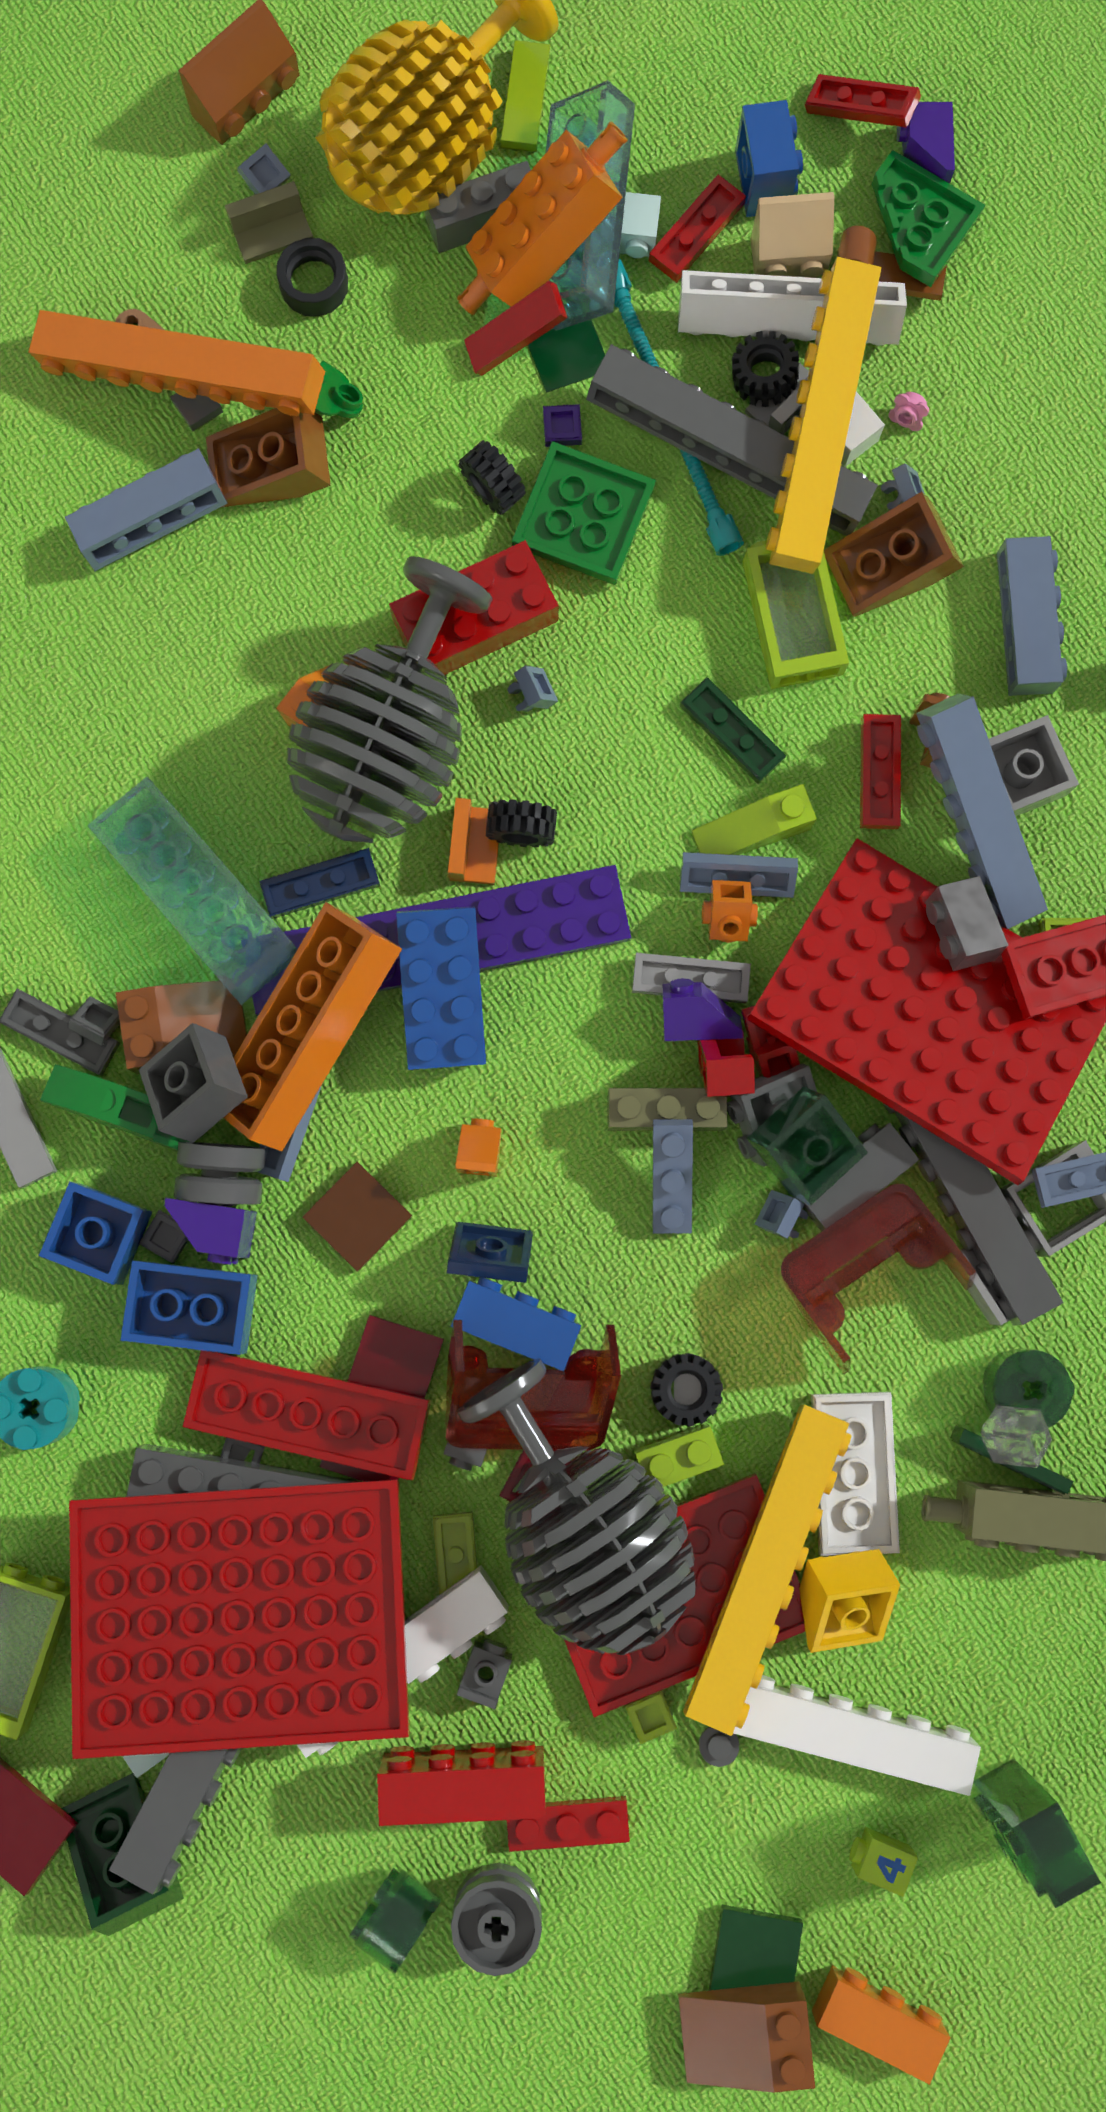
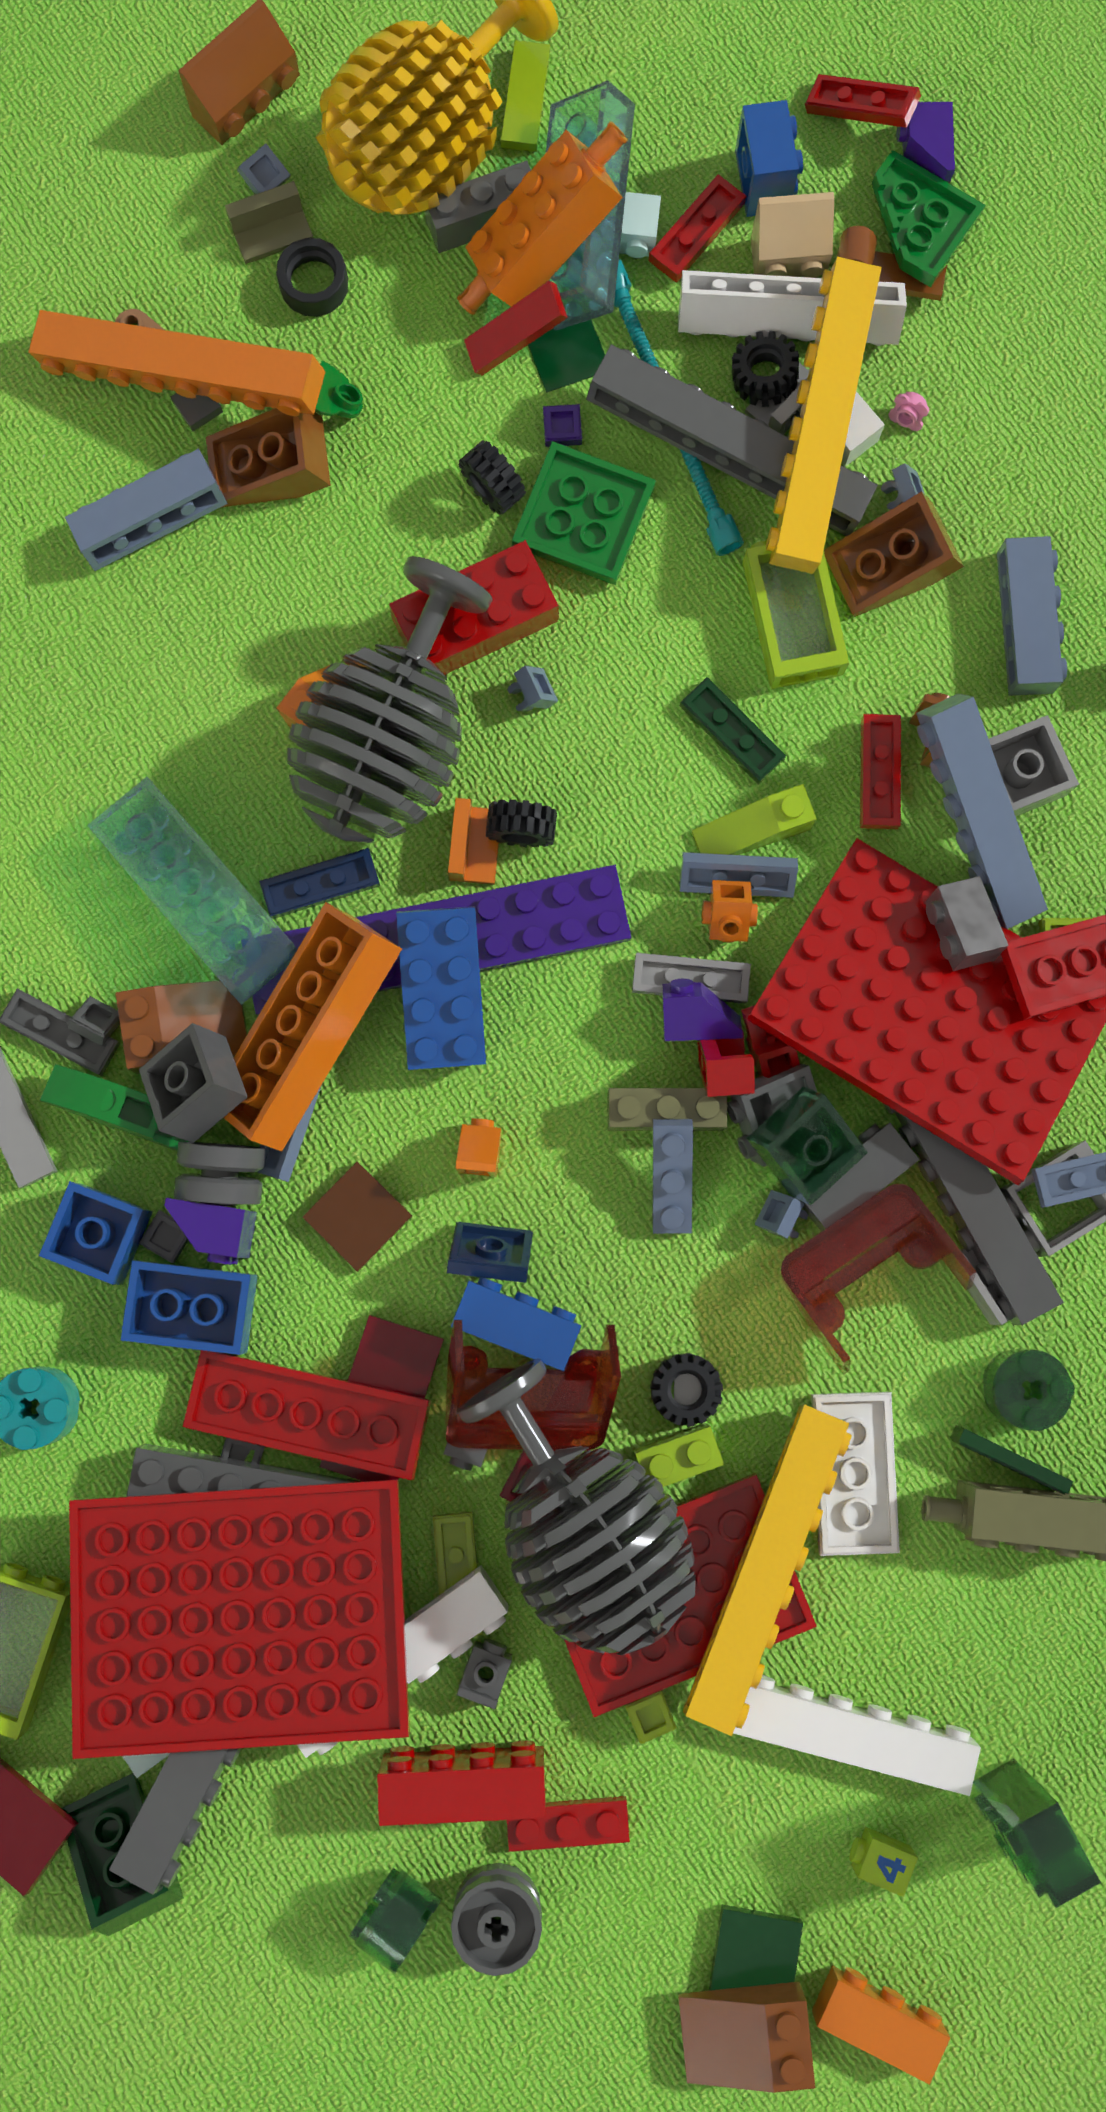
(717, 1747): dark grey plate -> none
(847, 1599): yellow slope -> none
(1016, 1436): clear brick -> none

